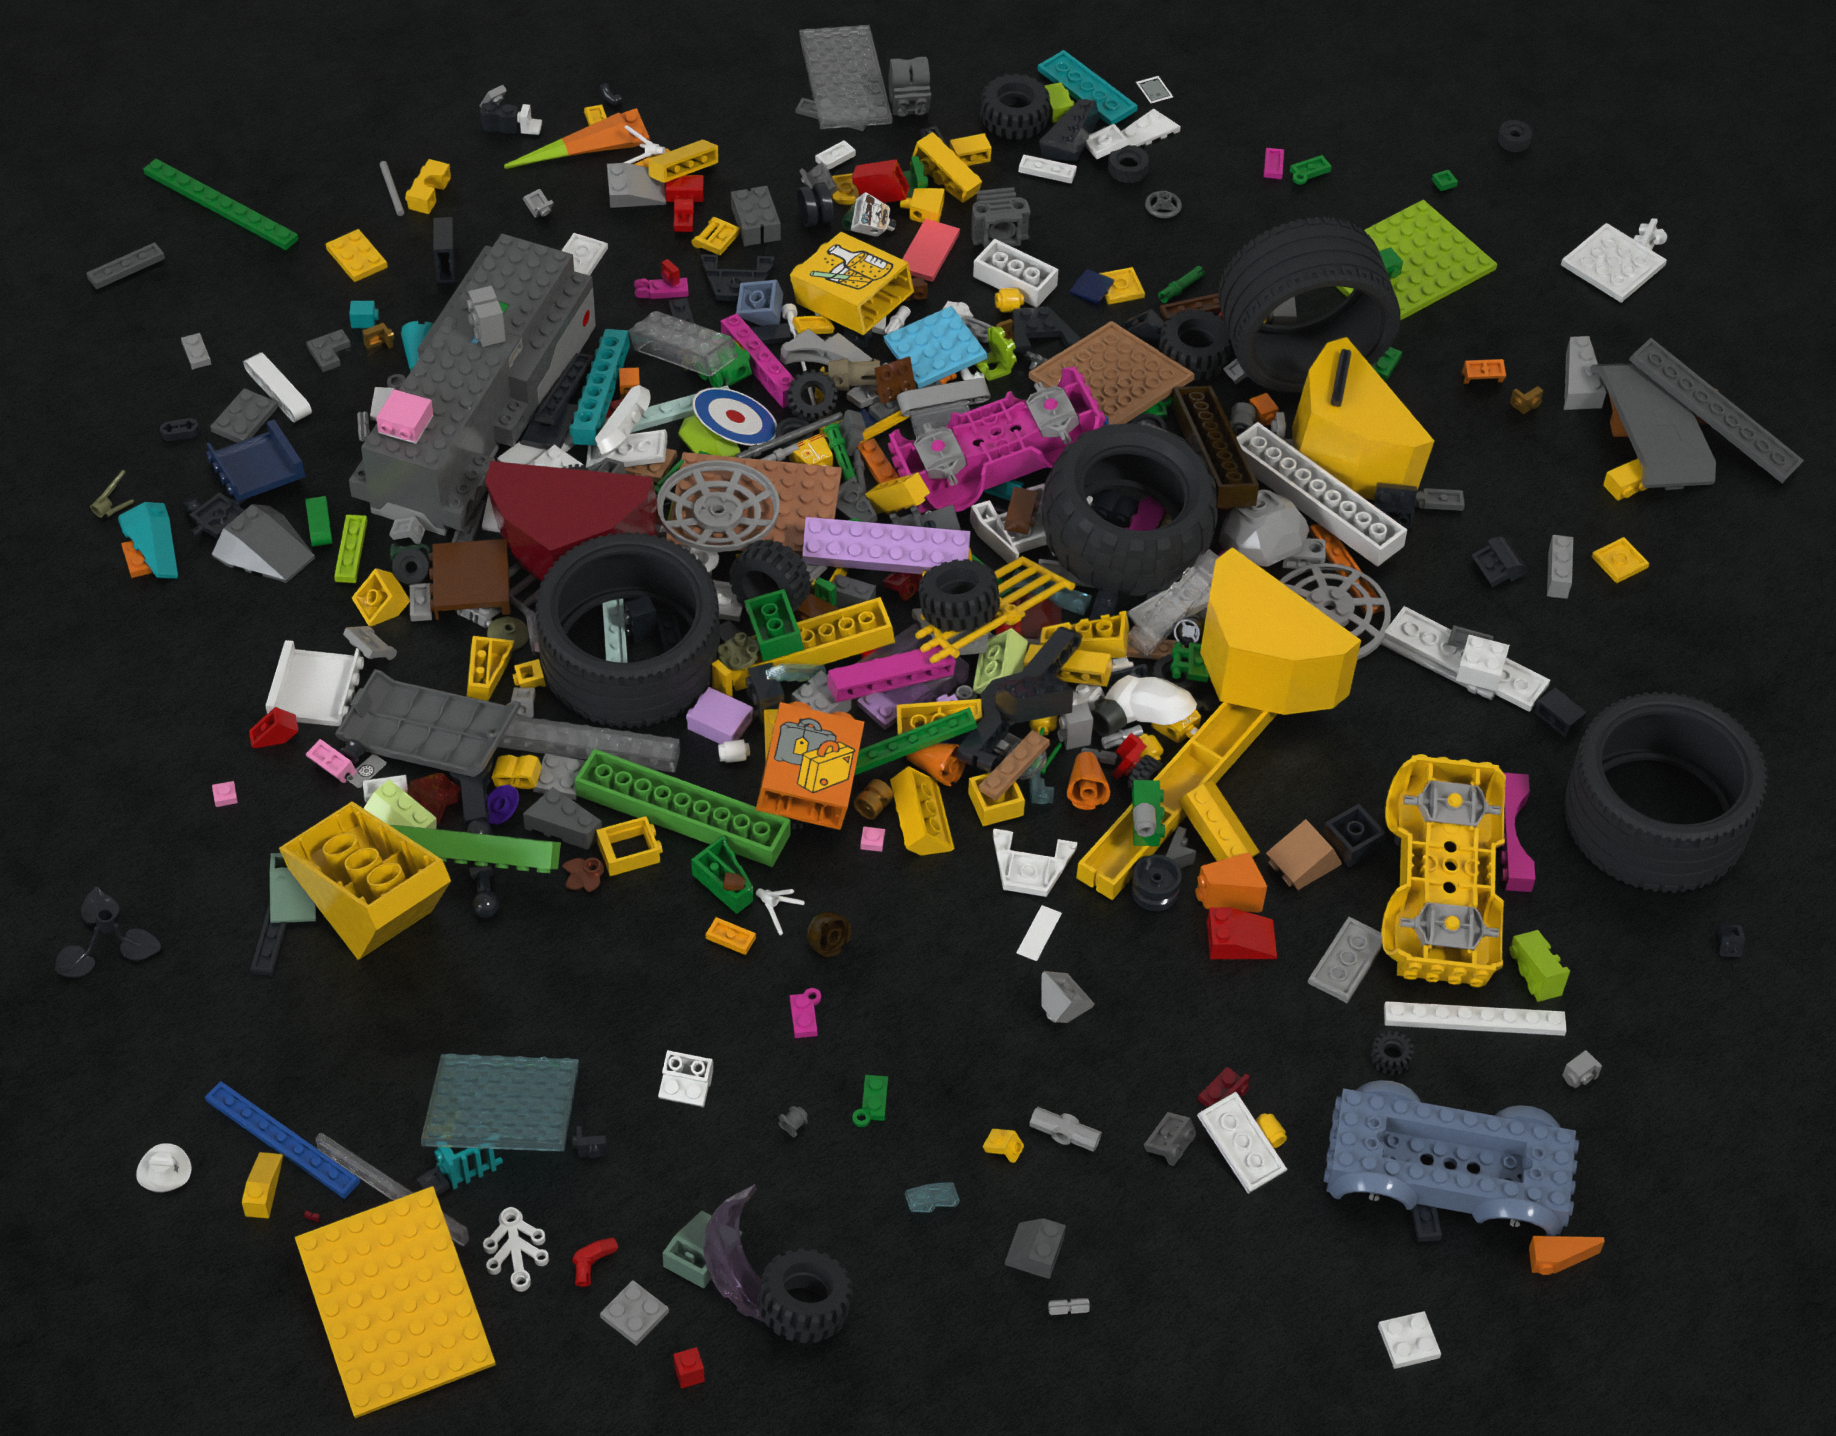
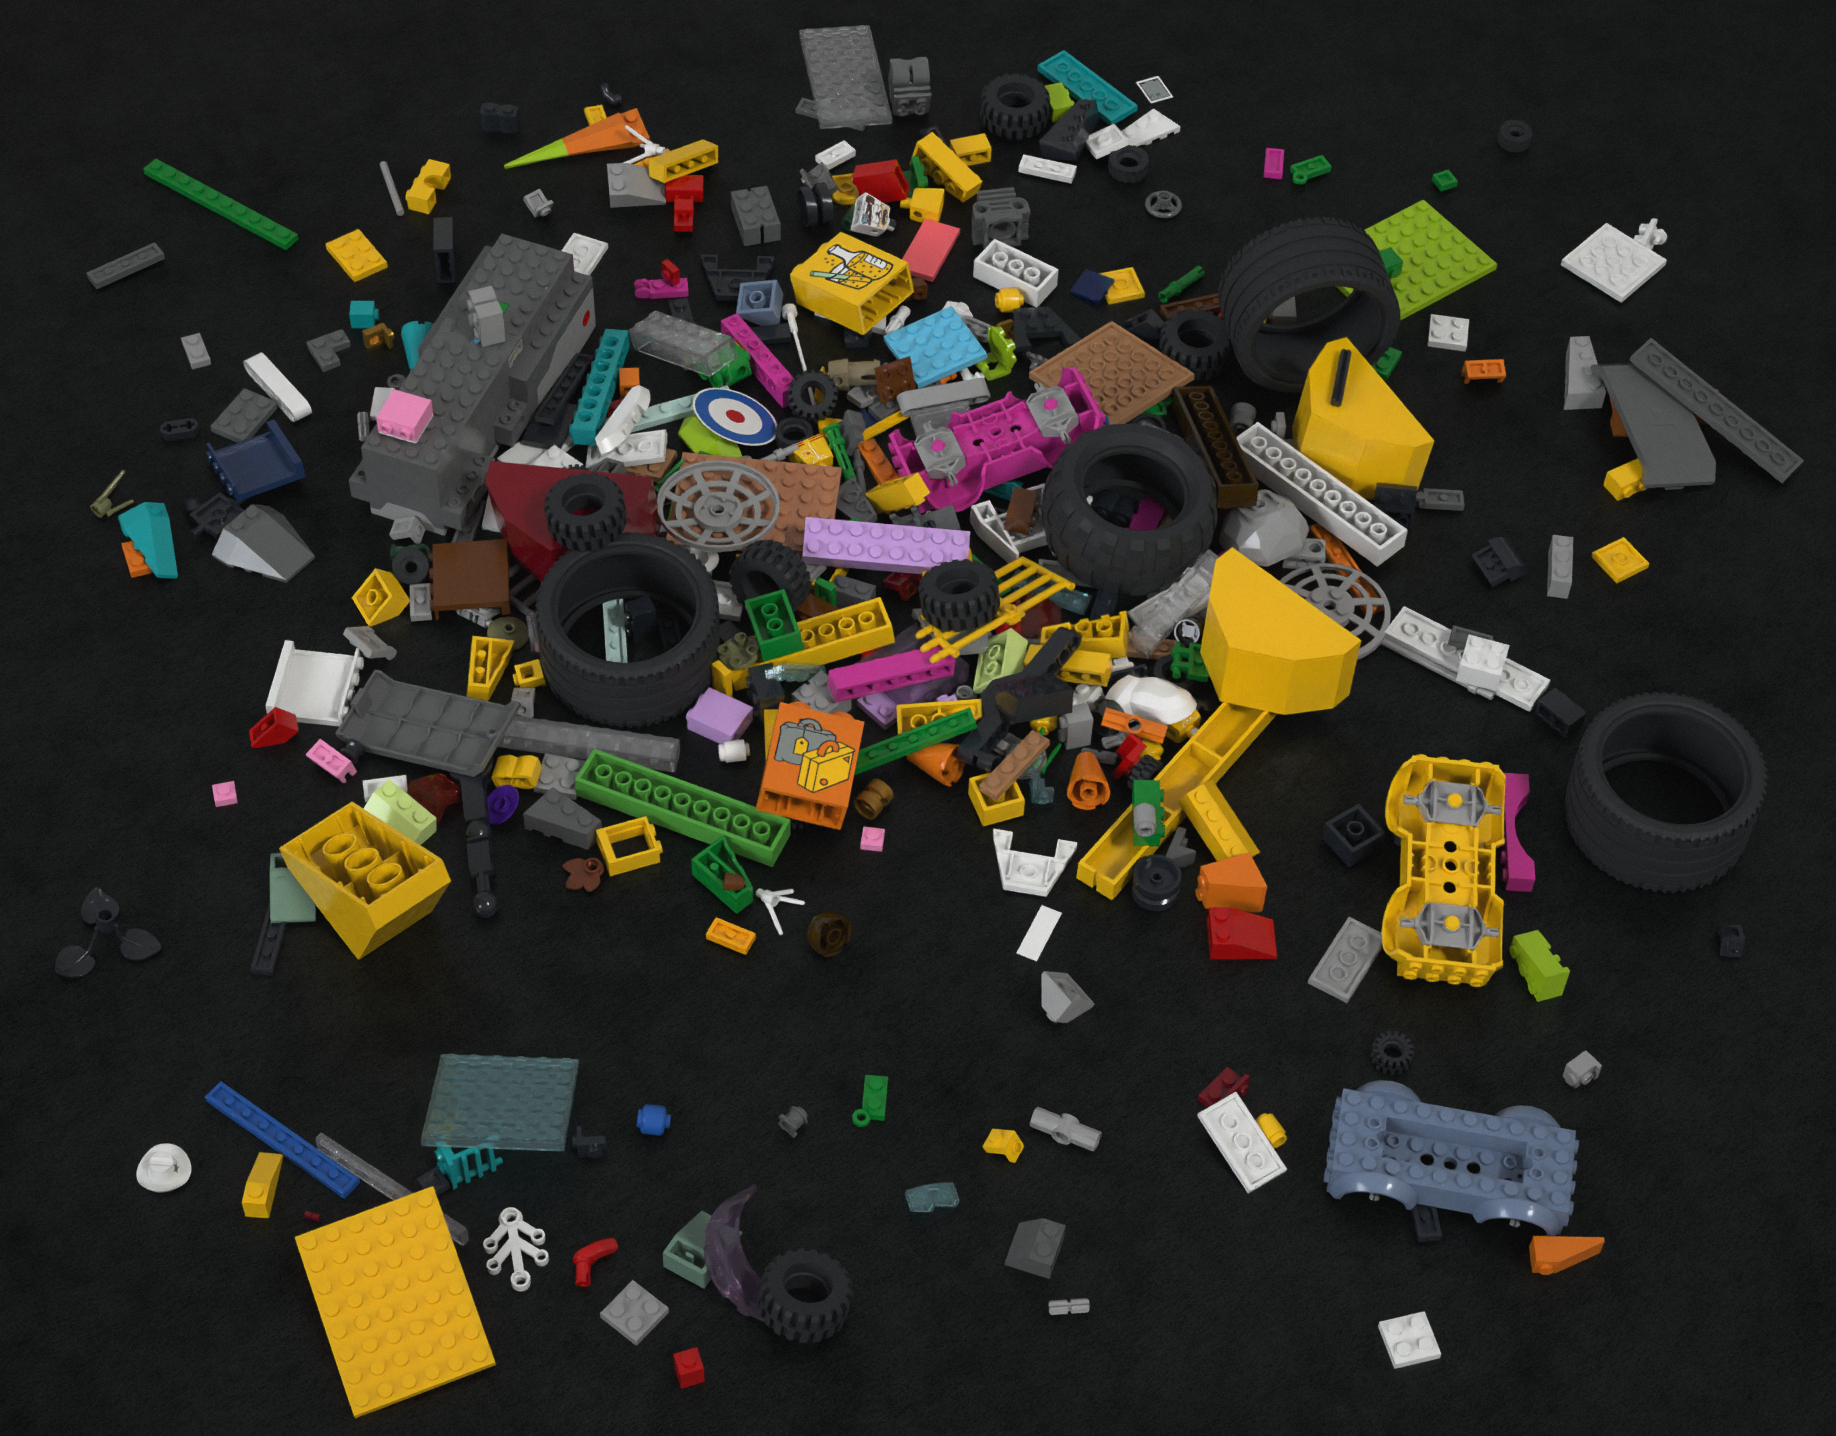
(318, 521): green beam -> none
(350, 548): lime plate -> none
(366, 770): light grey sticker -> none
(486, 848): bright green brick -> none
(494, 96): light grey plate -> none
(528, 125): white bracket -> none
(589, 530): none -> black tyre
(653, 1119): none -> blue head
(686, 1078): white brick -> none
(720, 239): yellow plate -> none
(755, 450): dark grey bar -> none
(804, 1014): dark pink hinge -> none
(812, 348): light grey arch -> none
(816, 324): yellow tile -> none
(921, 813): yellow slope -> none
(1148, 729): none -> orange piece
(1171, 1137): flat silver bracket -> none
(1235, 371): light grey bracket -> none
(1265, 409): orange brick -> none
(1303, 856): medium nougat slope -> none
(1448, 332): none -> white plate
(1474, 1018): white plate -> none
(1526, 401): pearl gold bracket -> none

